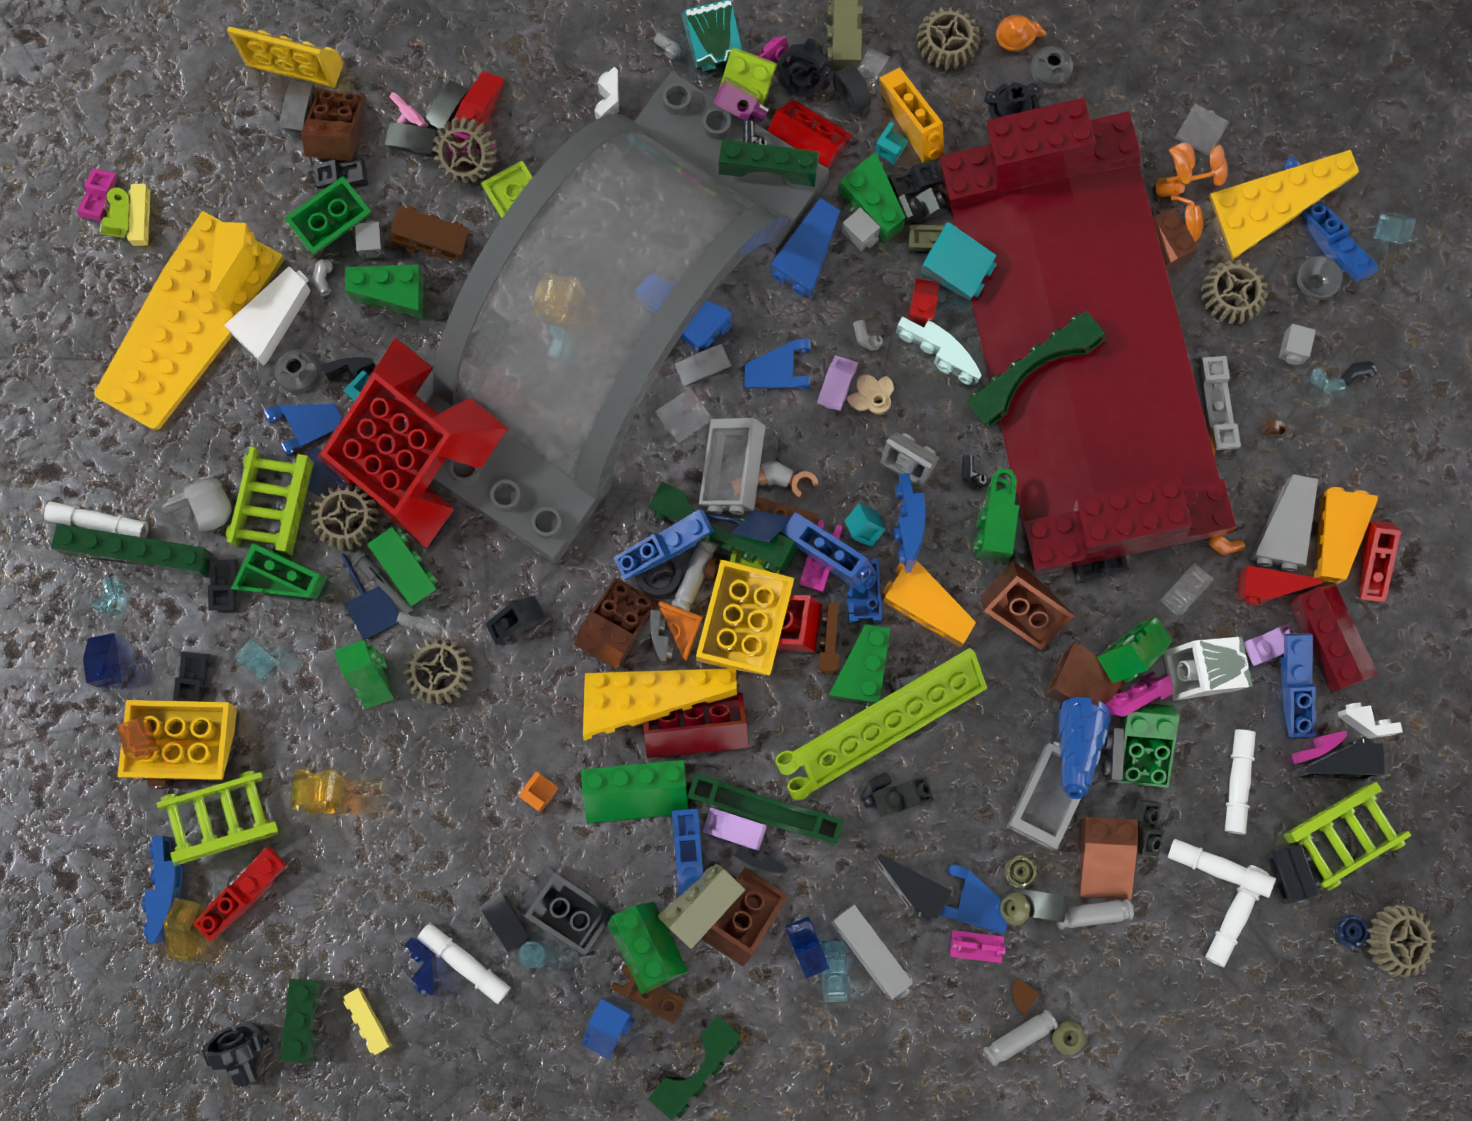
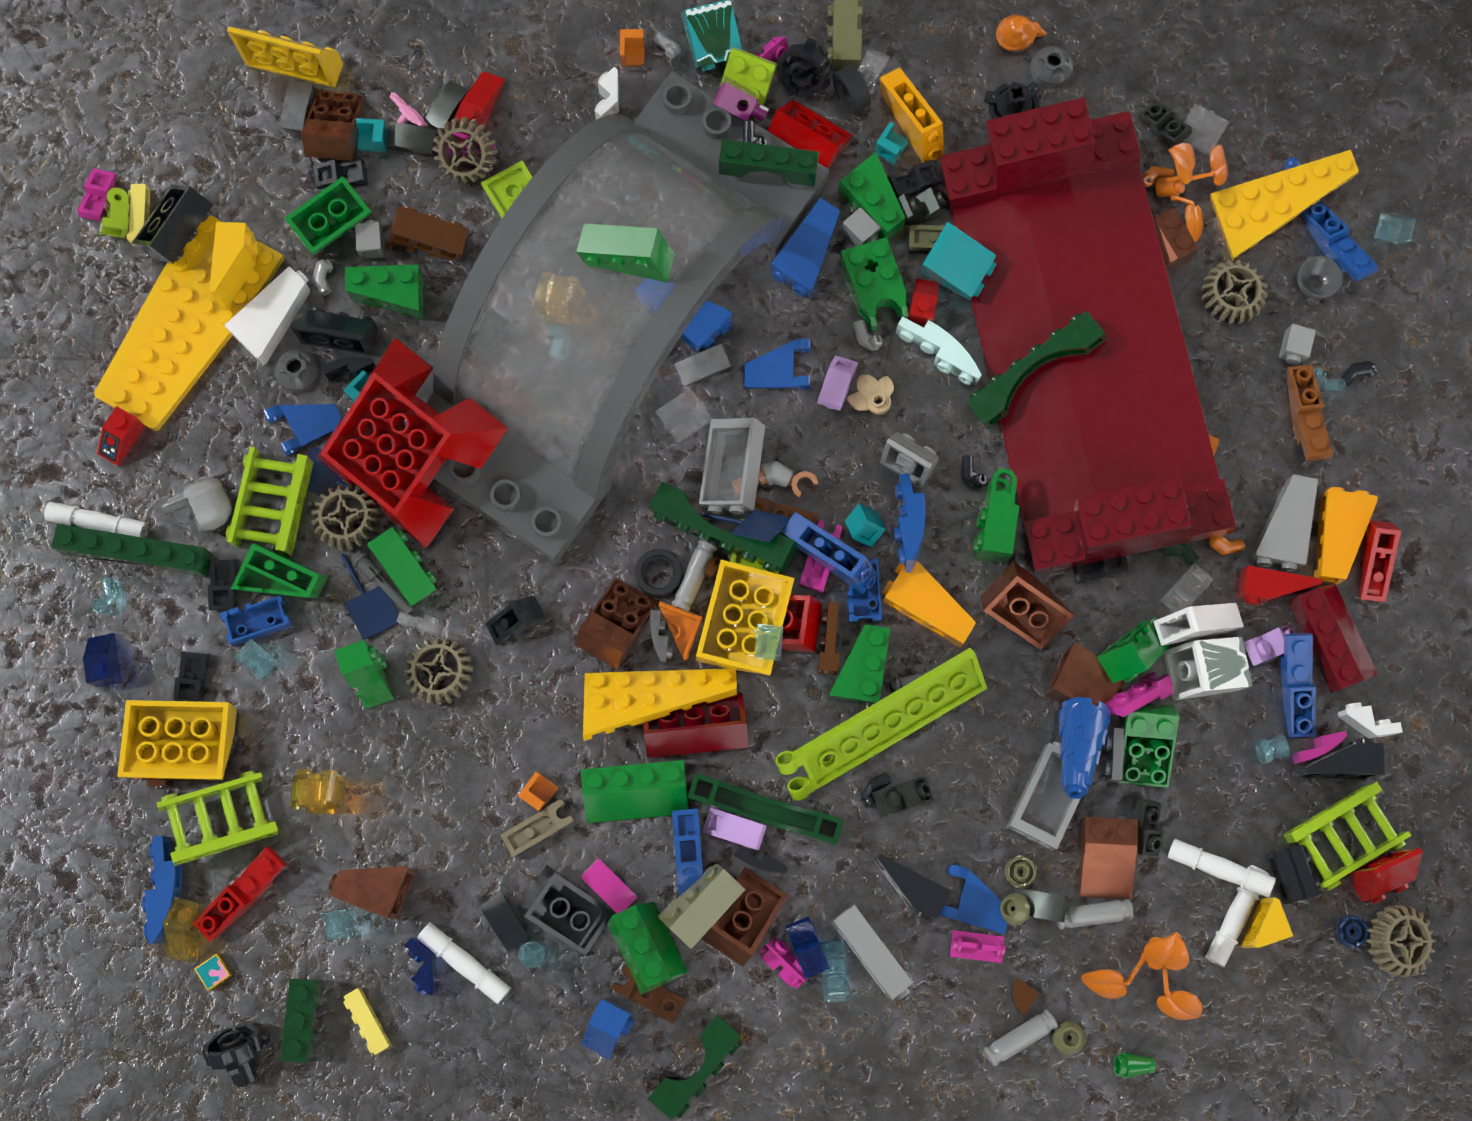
(119, 435): none -> red slope
(137, 738): clear orange brick -> none
(173, 223): none -> black brick
(213, 972): none -> tile
(256, 620): none -> blue piece
(335, 331): none -> black slope
(339, 923): none -> clear light blue panel
(371, 134): none -> teal panel
(374, 889): none -> copper slope
(536, 829): none -> dark tan plate
(608, 886): none -> dark pink slope
(626, 250): none -> wedge
(632, 47): none -> orange panel
(664, 545): blue slope -> none
(768, 642): none -> clear light blue panel
(777, 953): none -> dark pink hinge
(874, 289): none -> green brick
(938, 28): dark tan gear -> none
(1132, 1065): none -> green cone
(1153, 173): none -> orange arm
(1159, 954): none -> orange plant
(1164, 124): none -> pearl dark grey slope
(1182, 550): none -> clear green arm
(1198, 623): none -> white slope
(1218, 404): light grey slope -> none
(1240, 781): white piece -> none
(1266, 925): none -> yellow slope
(1272, 748): none -> clear light blue wheel
(1274, 428): reddish brown tile -> none
(1306, 413): none -> dark orange slope
(1386, 874): none -> red slope

